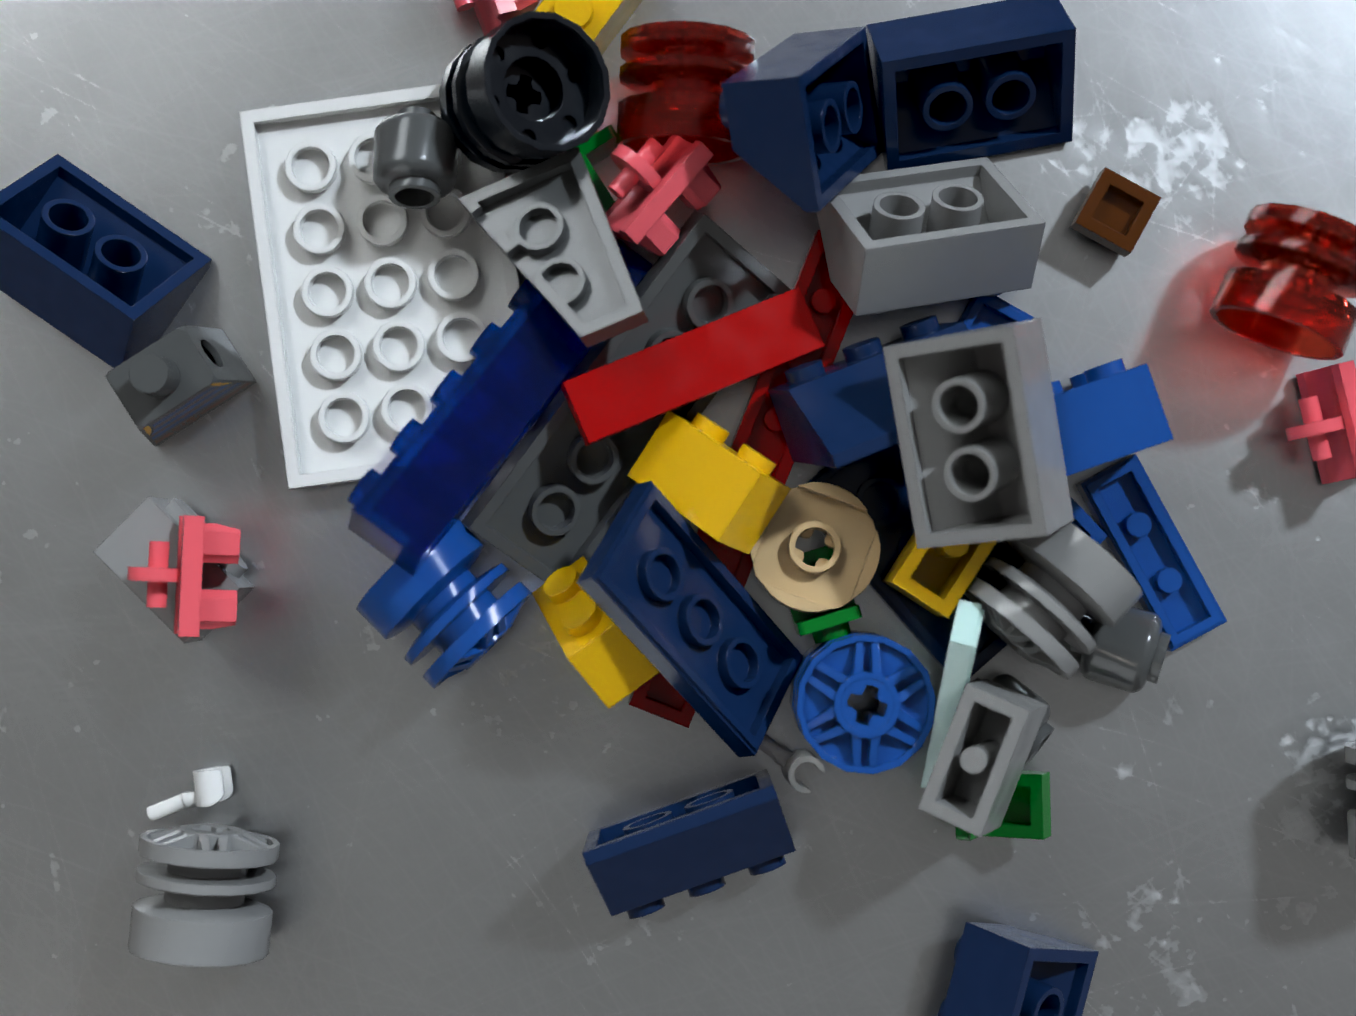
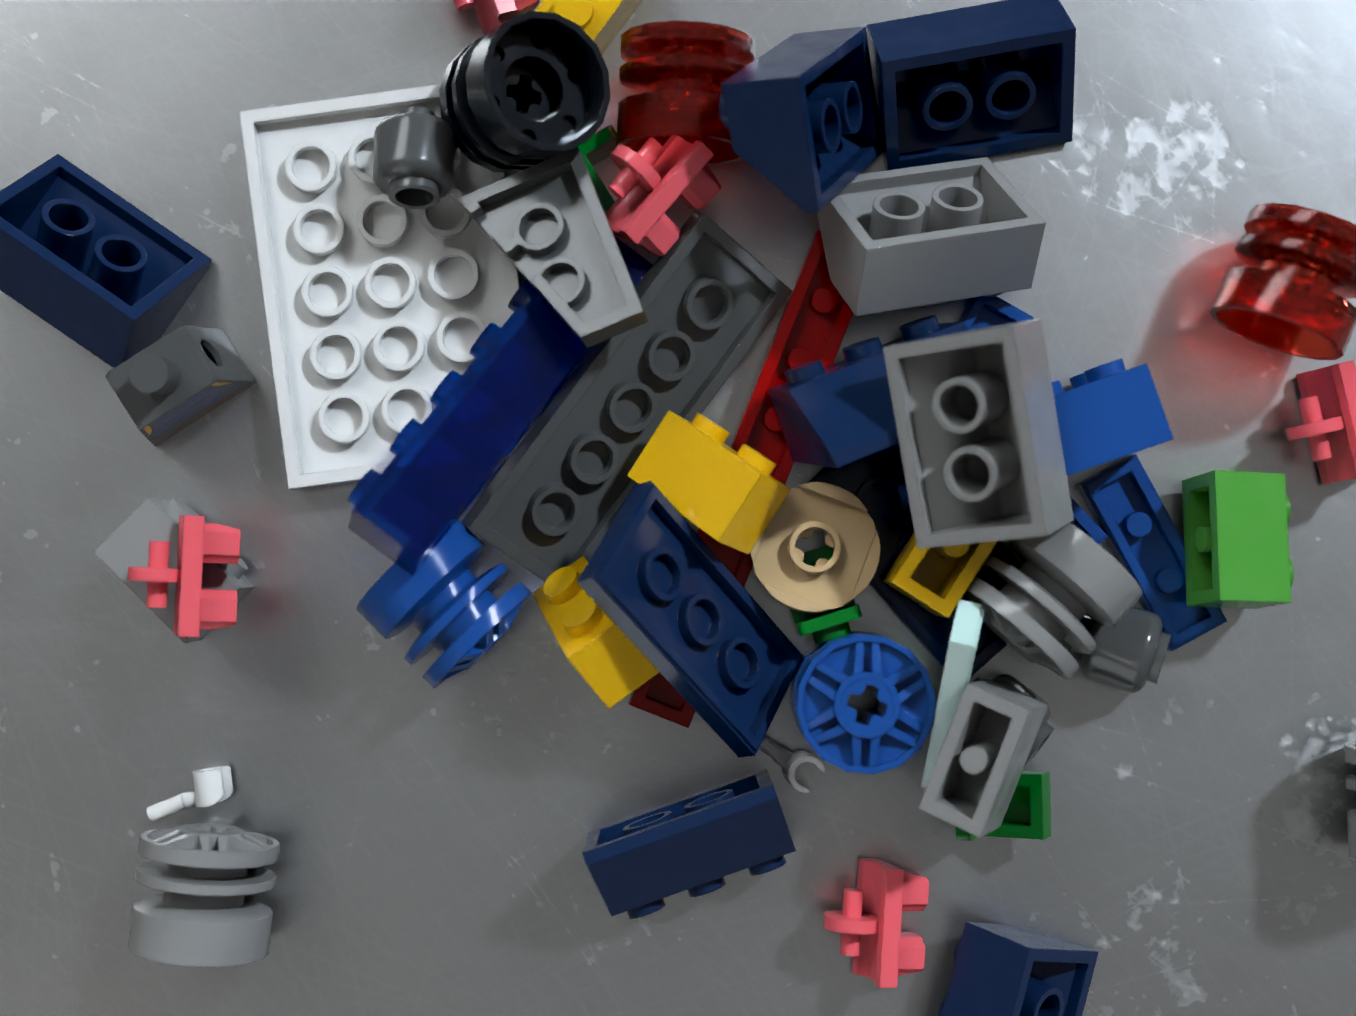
(691, 366): red tile -> none
(873, 922): none -> coral hips
(1115, 212): reddish brown plate -> none
(1237, 540): none -> bright green brick

